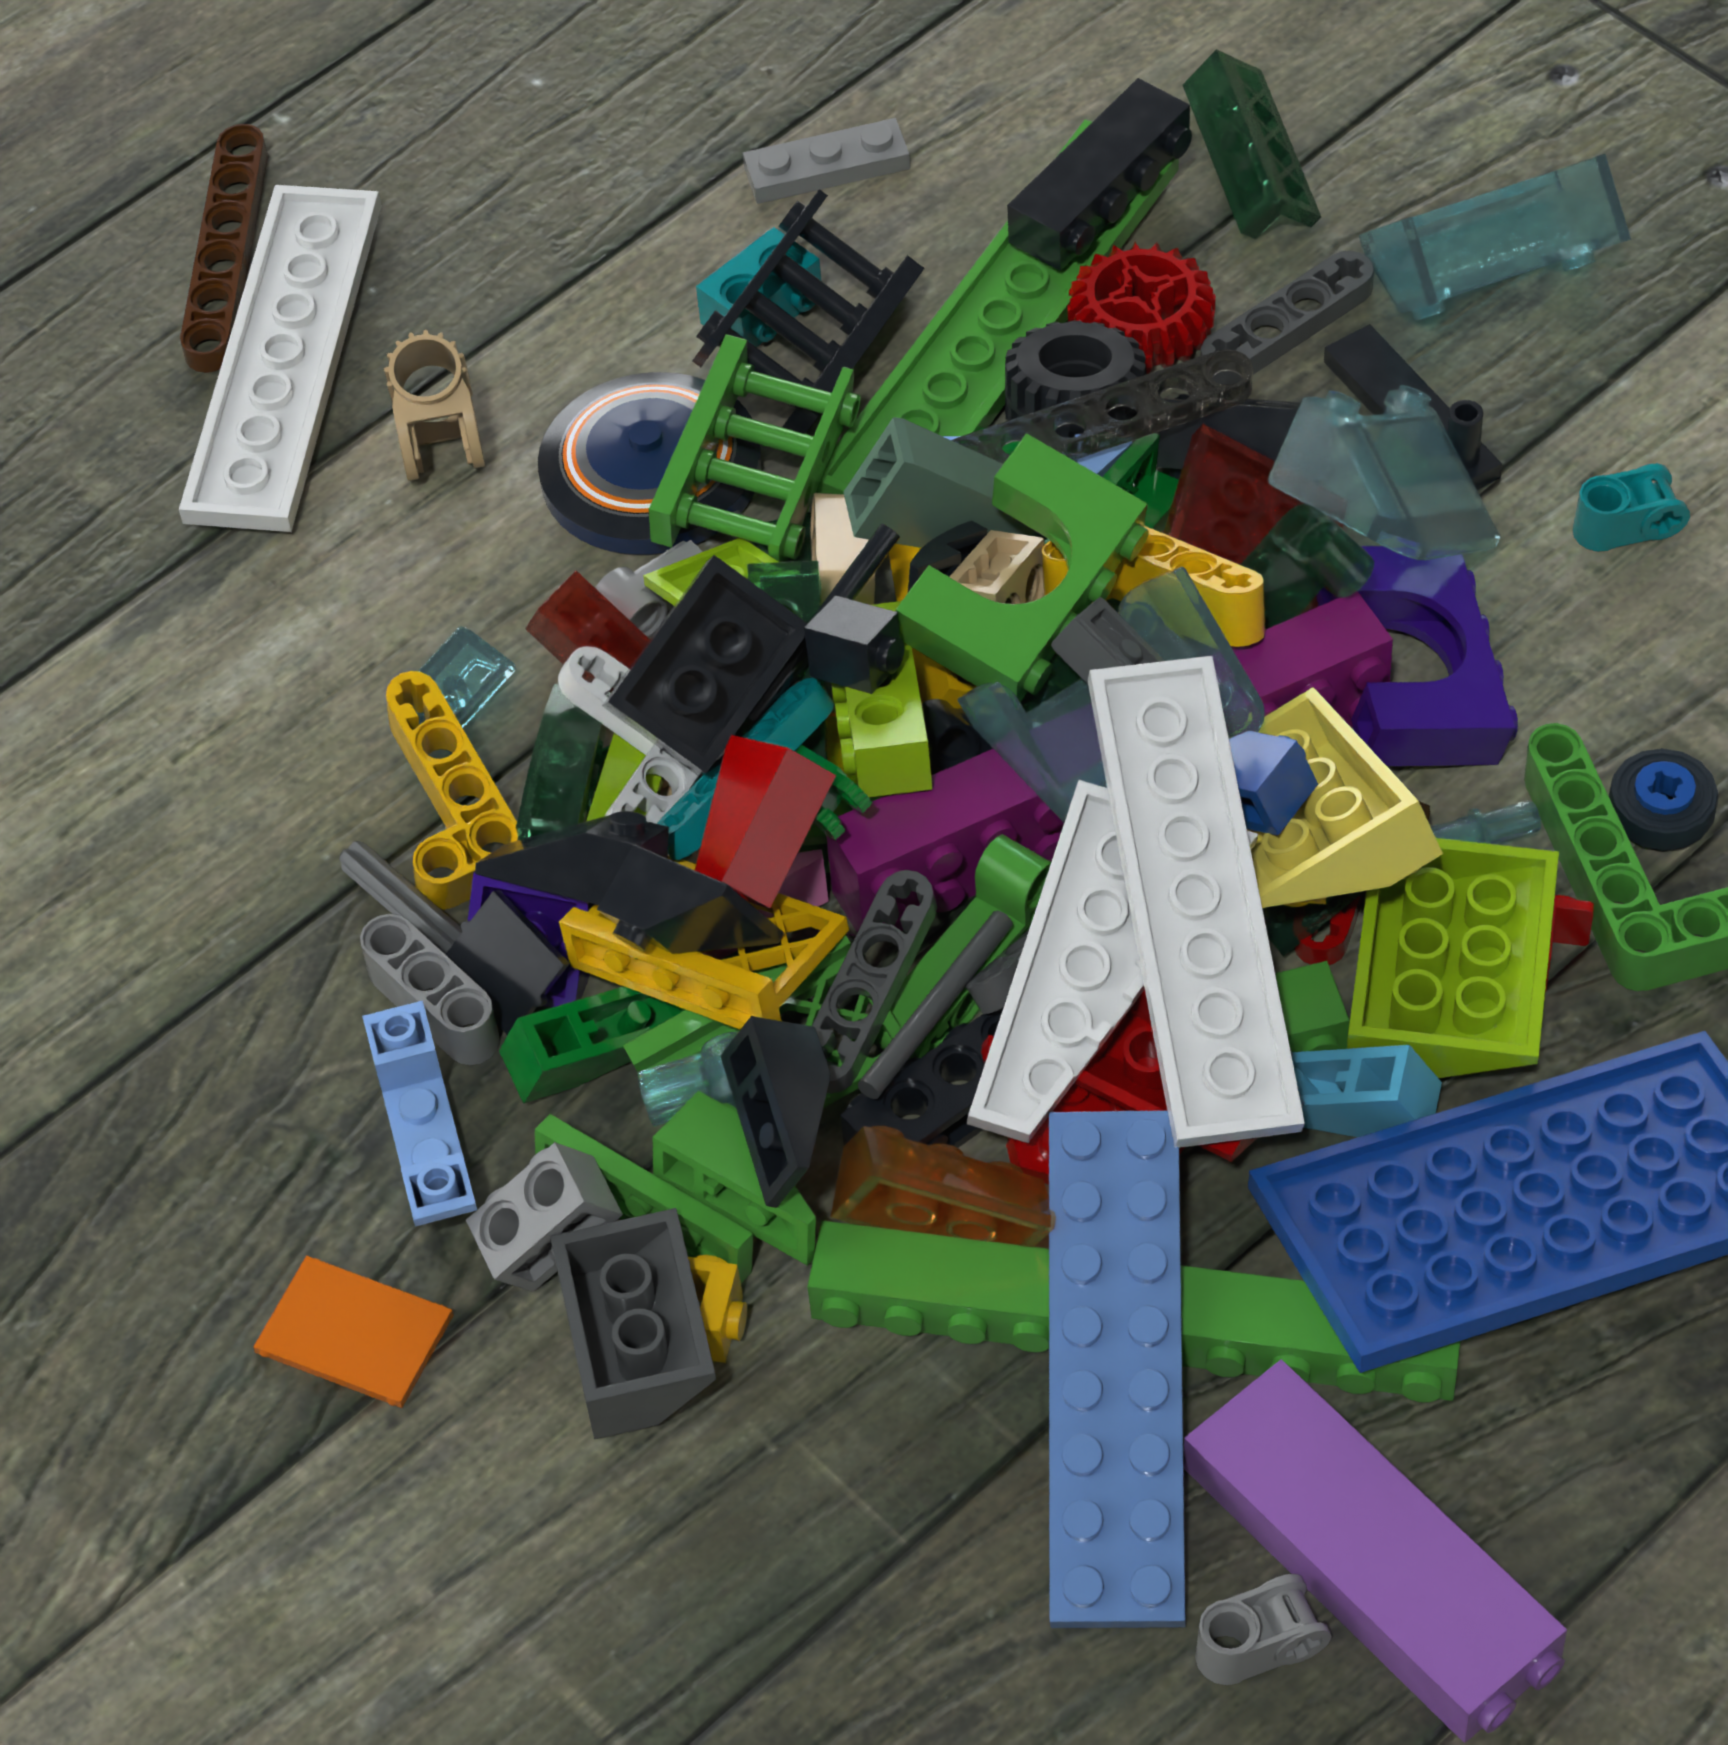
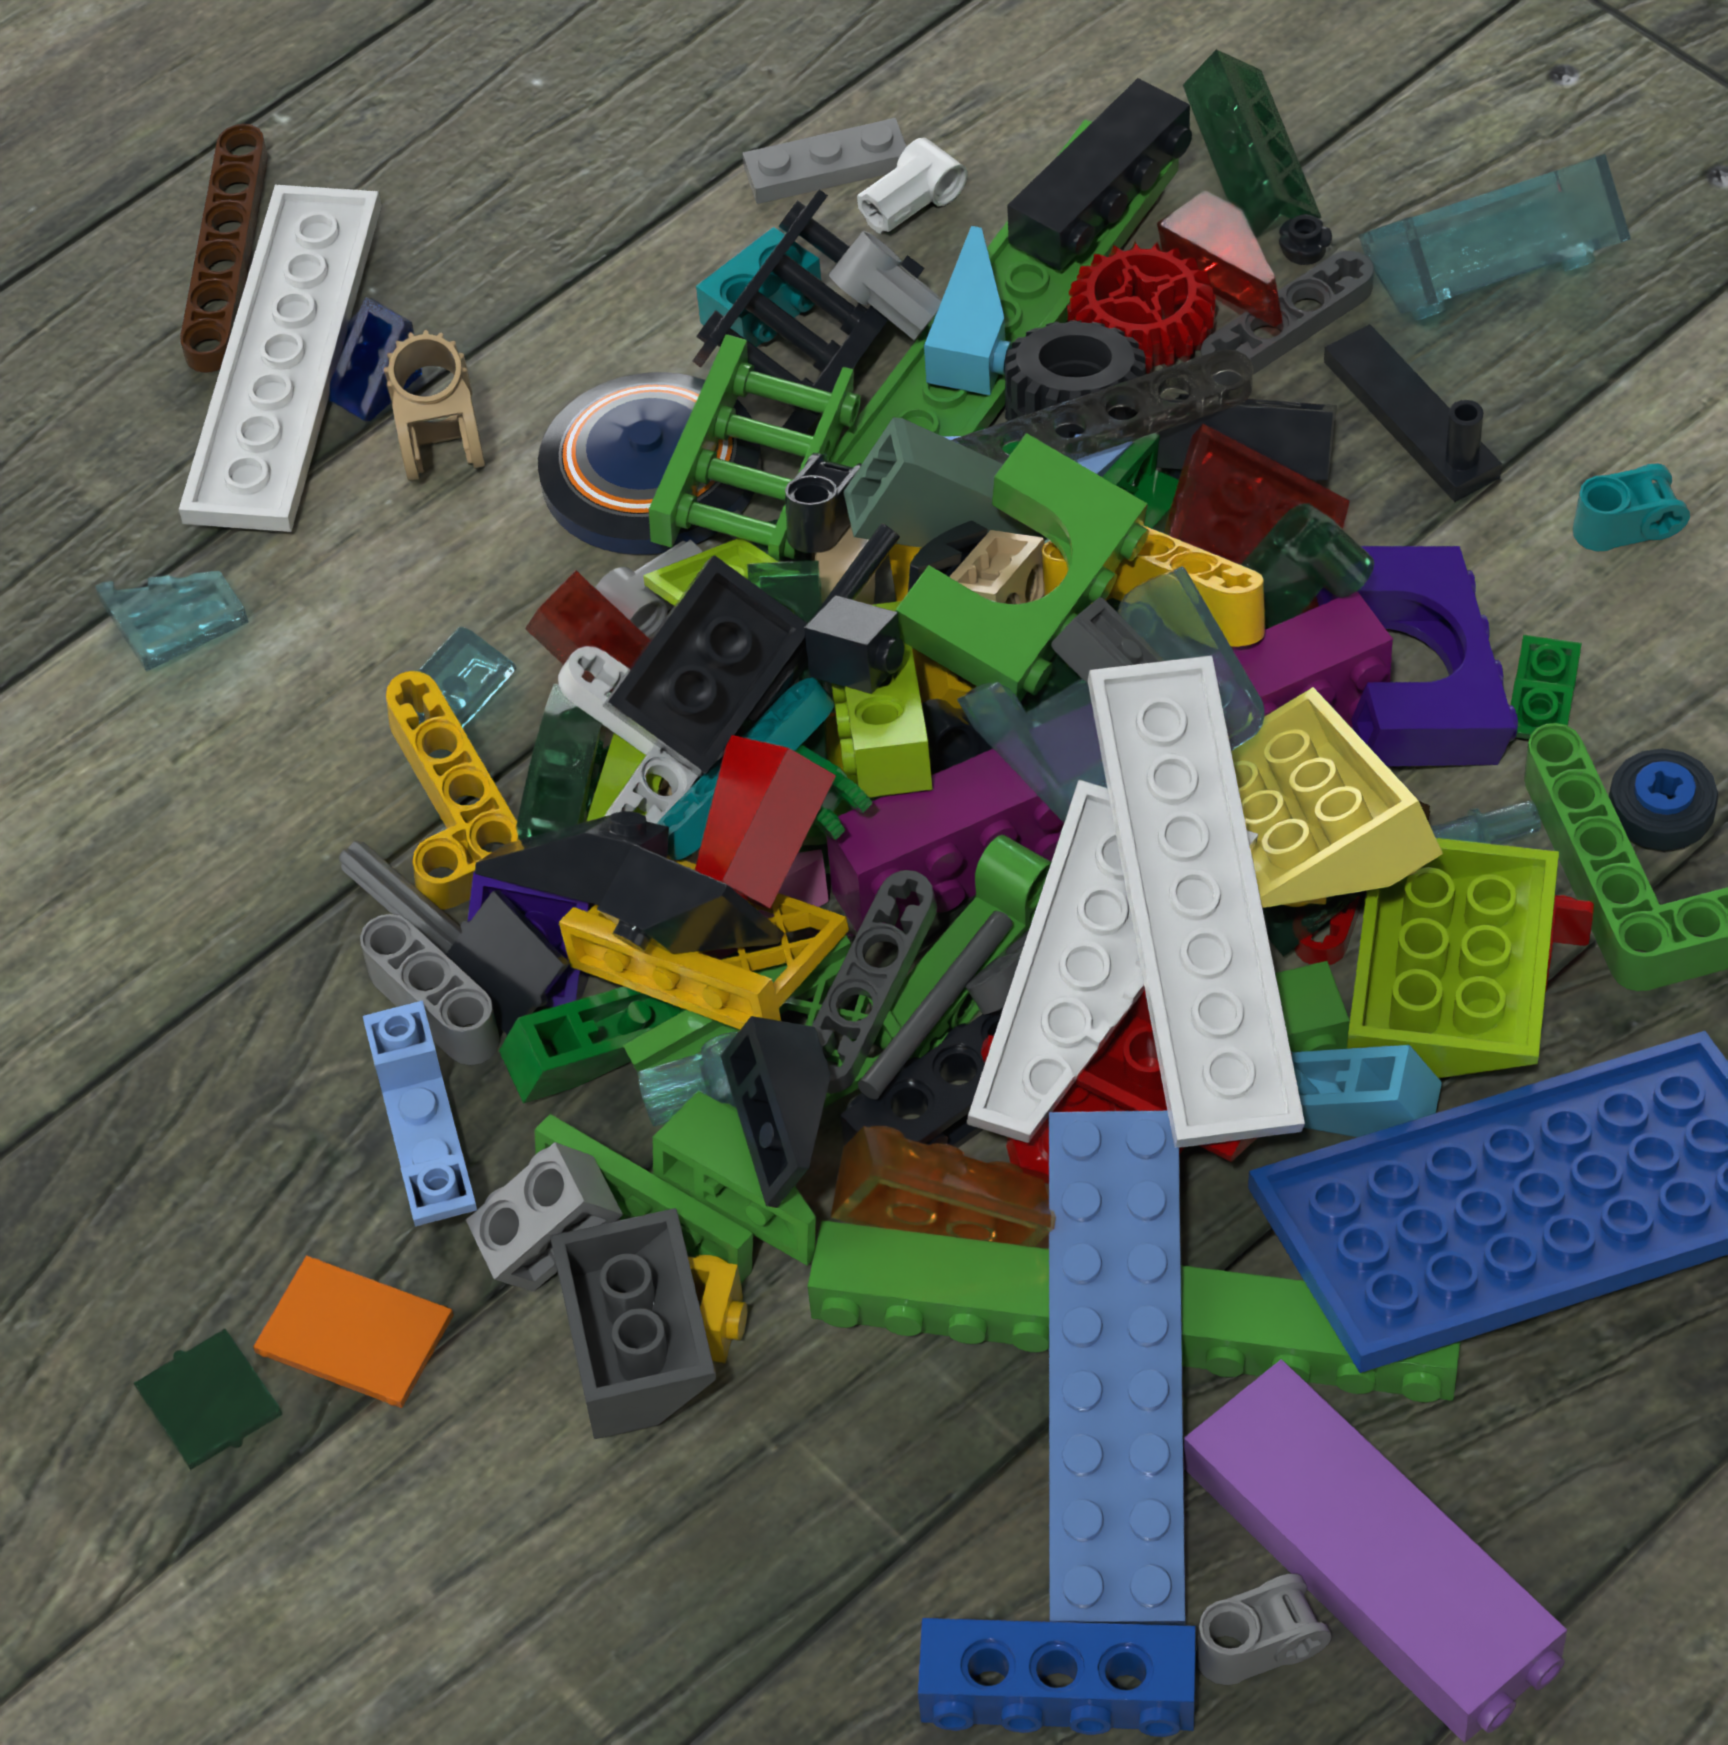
(172, 614): none -> clear light blue wing
(207, 1399): none -> clear green piece
(360, 377): none -> clear blue slope
(817, 504): none -> black piece
(875, 277): none -> light grey piece
(921, 177): none -> white piece
(968, 332): none -> medium azure slope
(1031, 1650): none -> blue brick
(1227, 249): none -> clear red slope
(1270, 779): blue slope -> none
(1304, 239): none -> black plate
(1385, 475): clear light blue windscreen -> none
(1544, 682): none -> green slope

